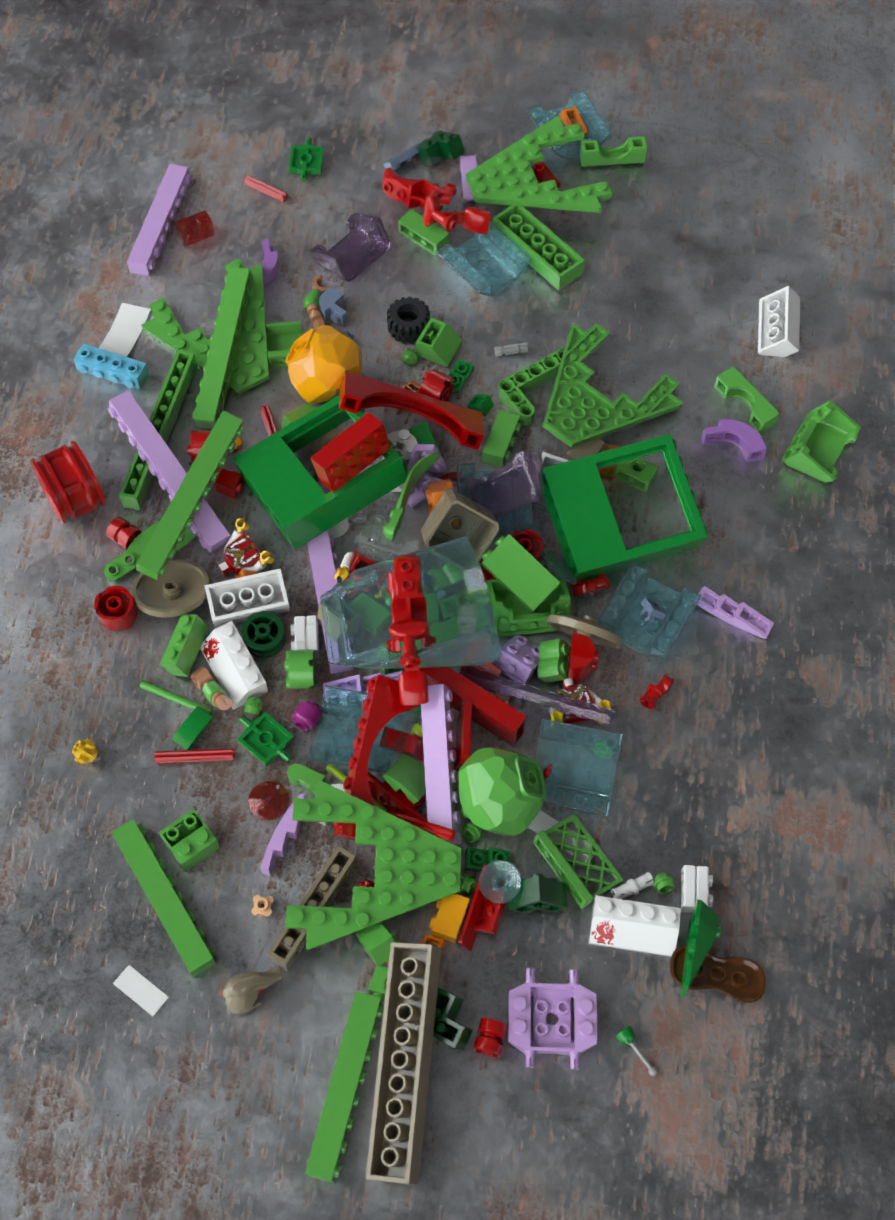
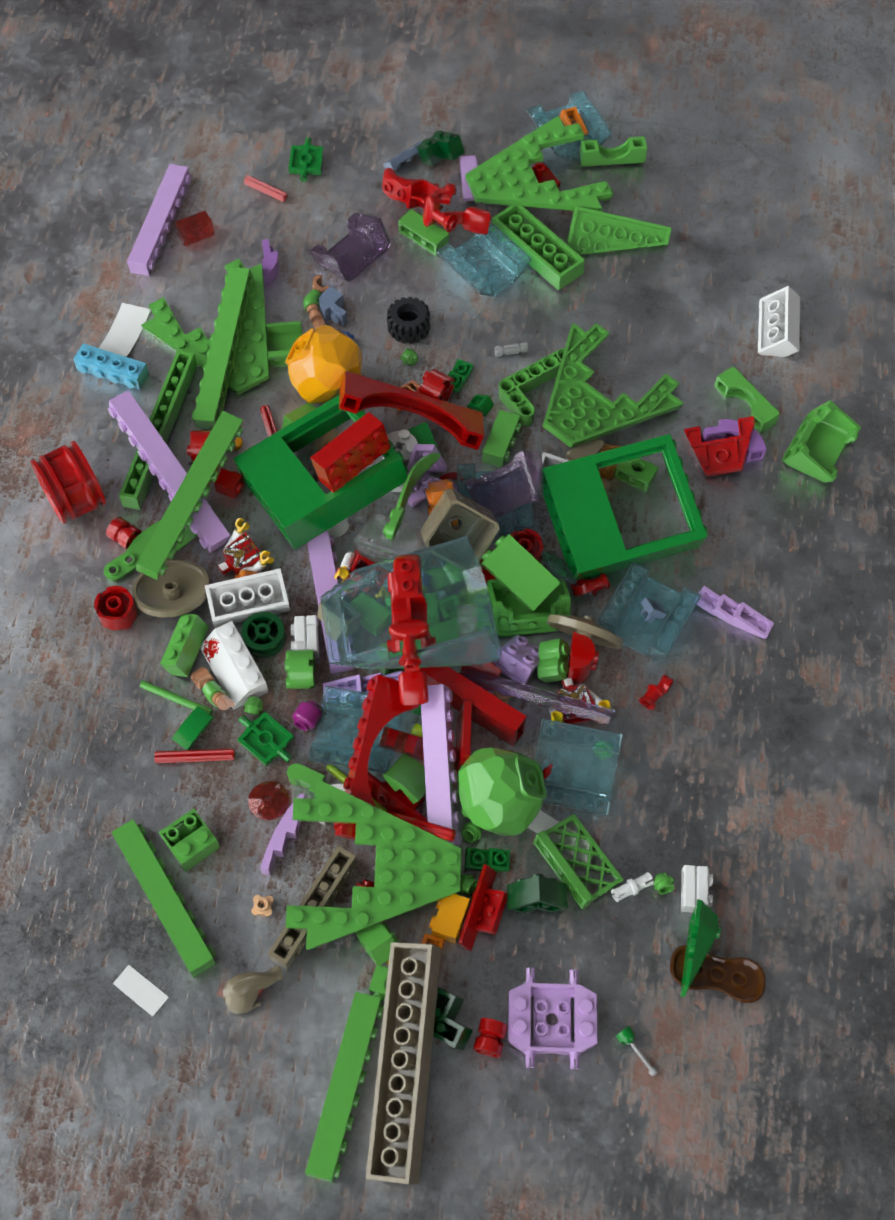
(85, 751): yellow gear -> none
(438, 342): bright green slope -> none
(498, 871): clear light blue dish -> none
(605, 232): none -> bright green wing
(634, 926): white slope -> none
(724, 454): none -> red wing

